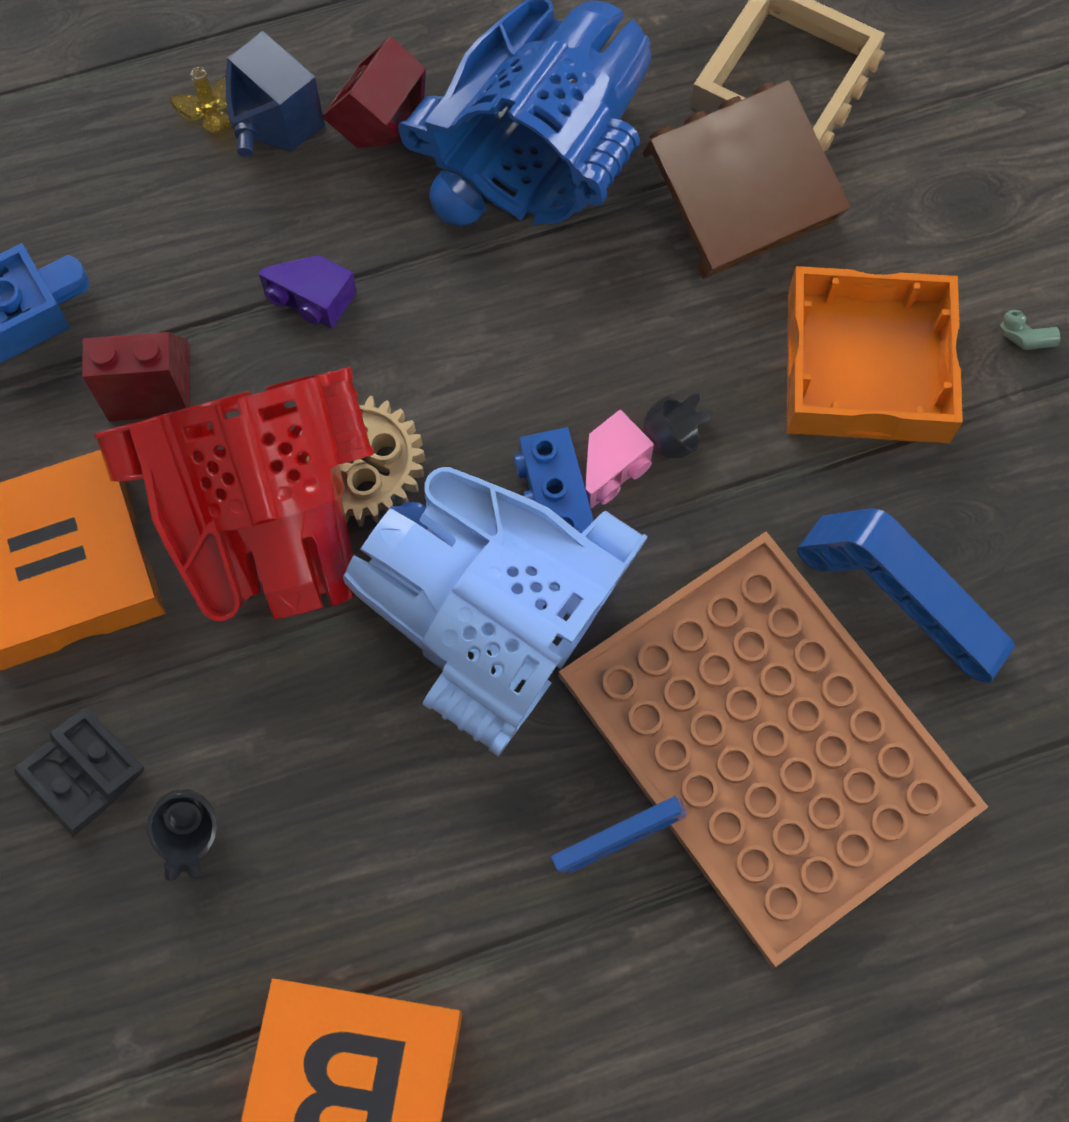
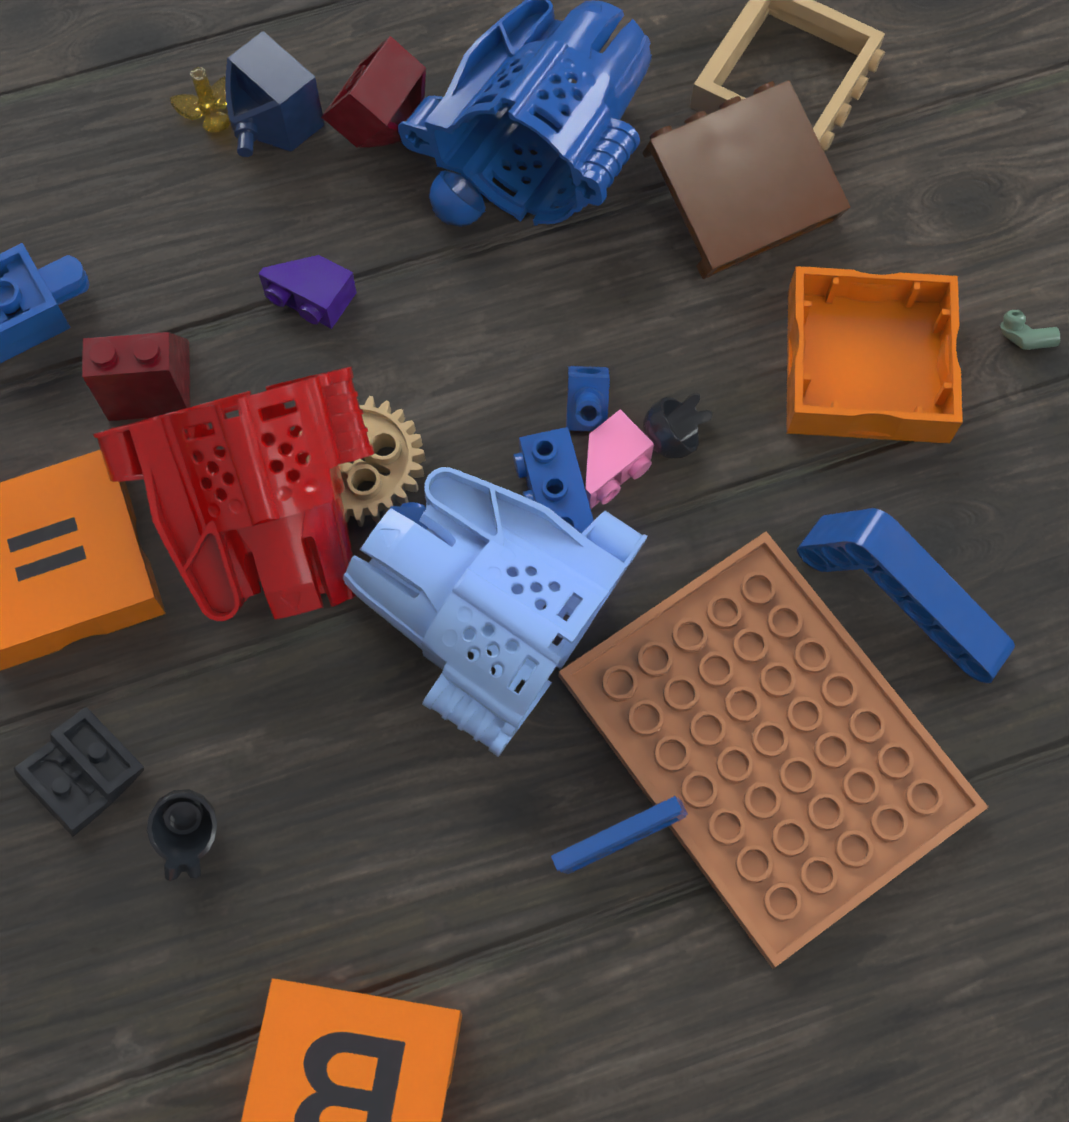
(587, 397): none -> blue bracket

